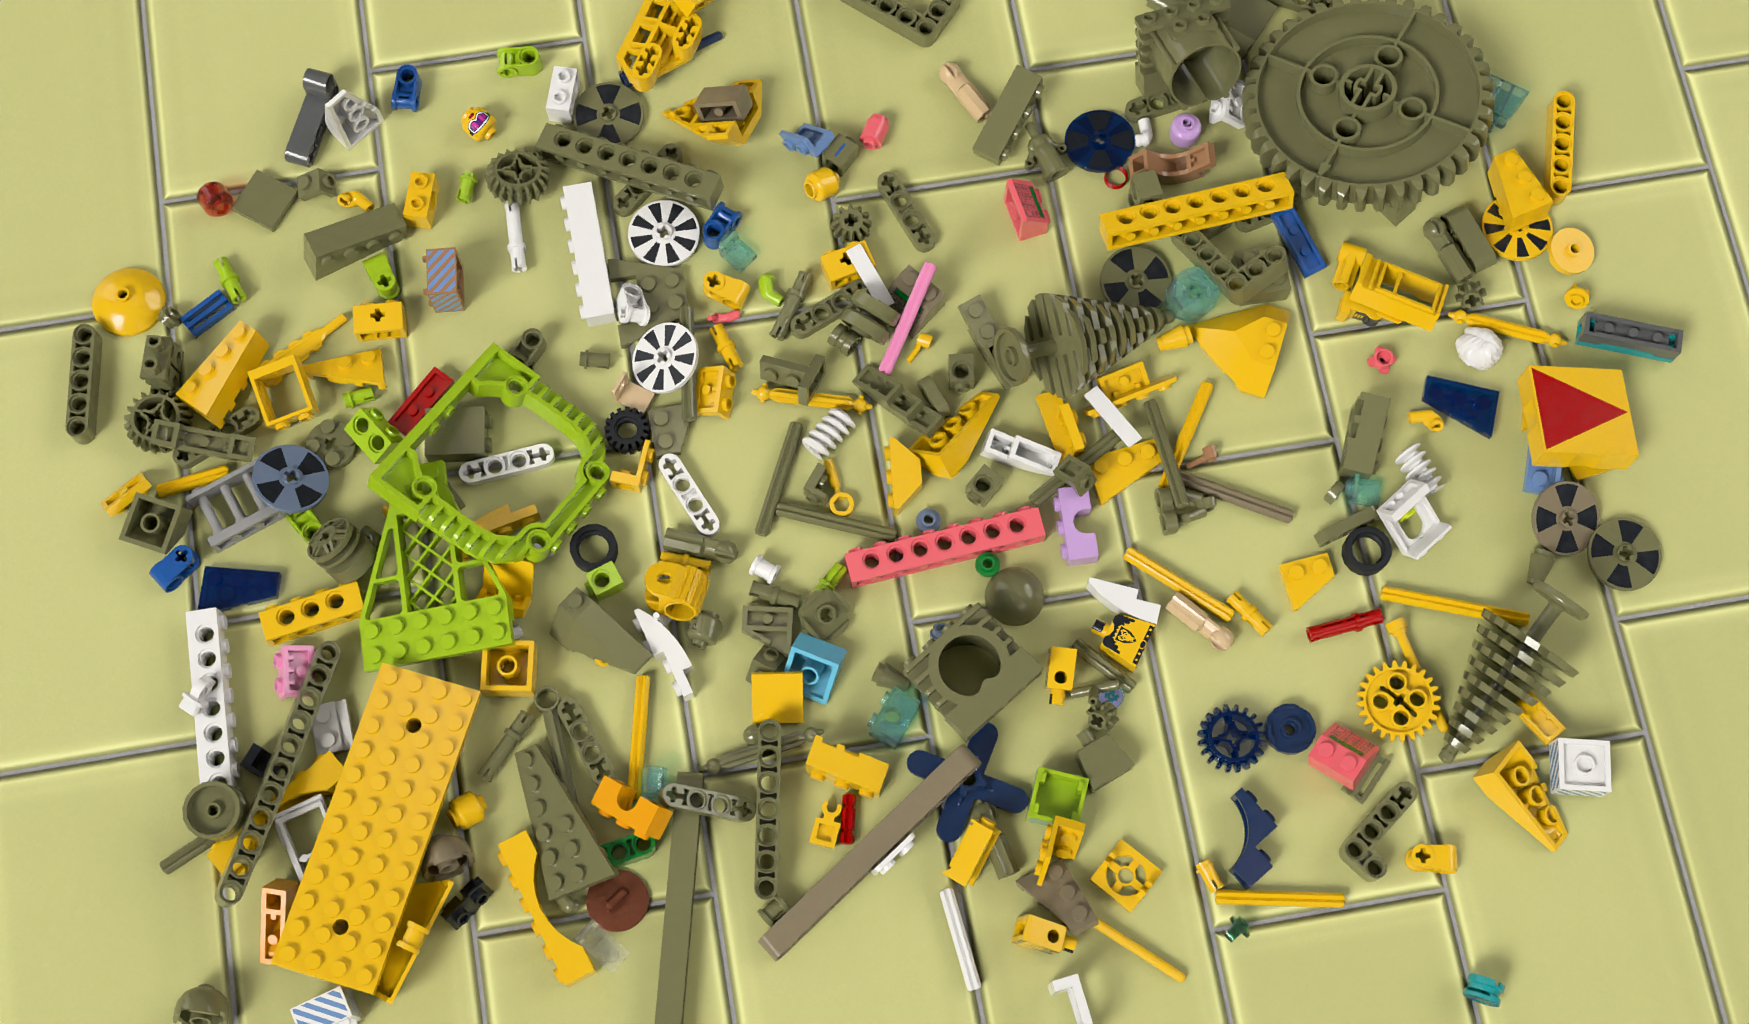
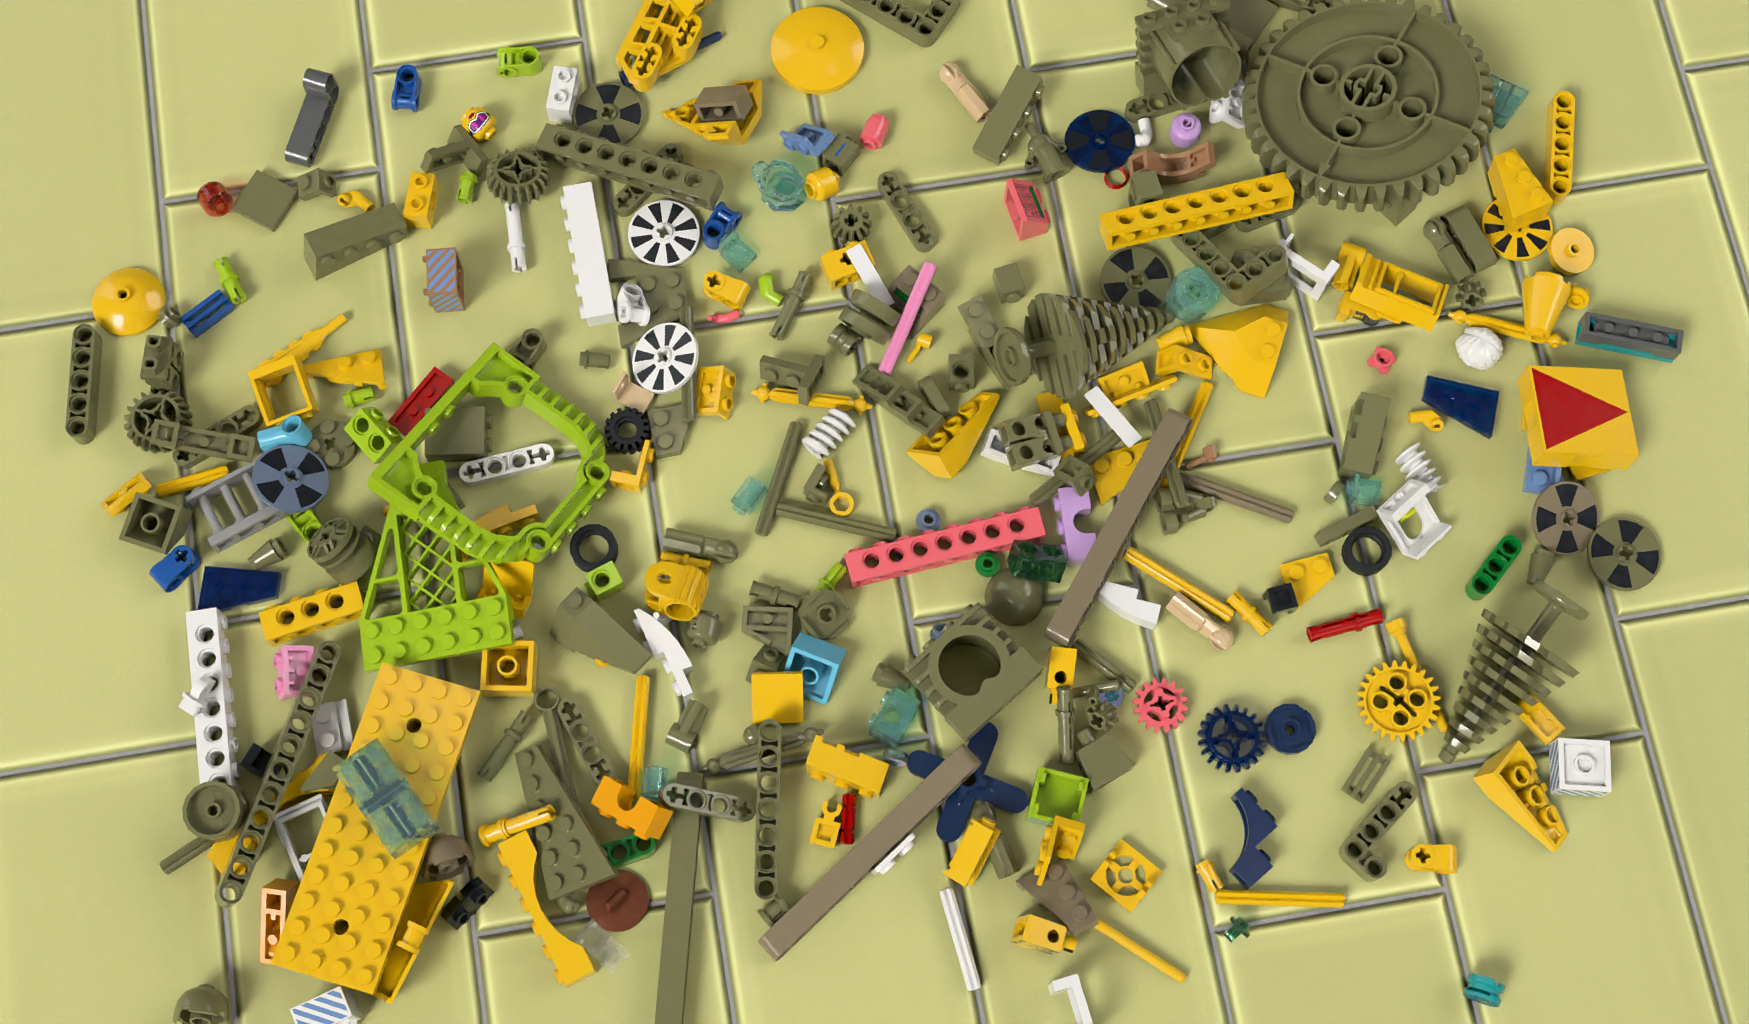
(223, 374): yellow wedge -> none
(268, 554): none -> olive cone
(291, 431): none -> medium azure piece
(323, 776): none -> olive tile
(351, 118): white wedge -> none
(369, 325): yellow brick -> none
(382, 274): lime piece -> none
(385, 798): none -> clear light blue brick
(460, 149): none -> olive bracket
(466, 810): yellow head -> none
(506, 827): none -> yellow pin
(685, 731): none -> olive piece
(691, 494): white beam -> none
(726, 347): yellow pin -> none
(748, 496): none -> clear light blue brick
(765, 569): white bush -> none
(780, 185): none -> clear light blue piece
(817, 50): none -> yellow dish
(826, 304): olive beam -> none
(895, 758): none -> clear light blue tile
(903, 475): yellow slope -> none
(983, 476): olive brick -> none
(1009, 283): none -> olive brick
(1033, 439): none -> olive hips
(1036, 561): none -> clear green brick
(1065, 714): none -> olive pin
(1118, 528): none -> dark tan beam
(1123, 639): torso -> none
(1149, 708): none -> coral gear
(1184, 360): none -> yellow bracket
(1281, 598): none -> black panel
(1298, 242): blue tile -> none
(1322, 278): none -> white panel
(1342, 755): coral slope -> none
(1451, 605): yellow axle -> none
(1501, 560): none -> green beam
(1542, 303): none -> yellow cone

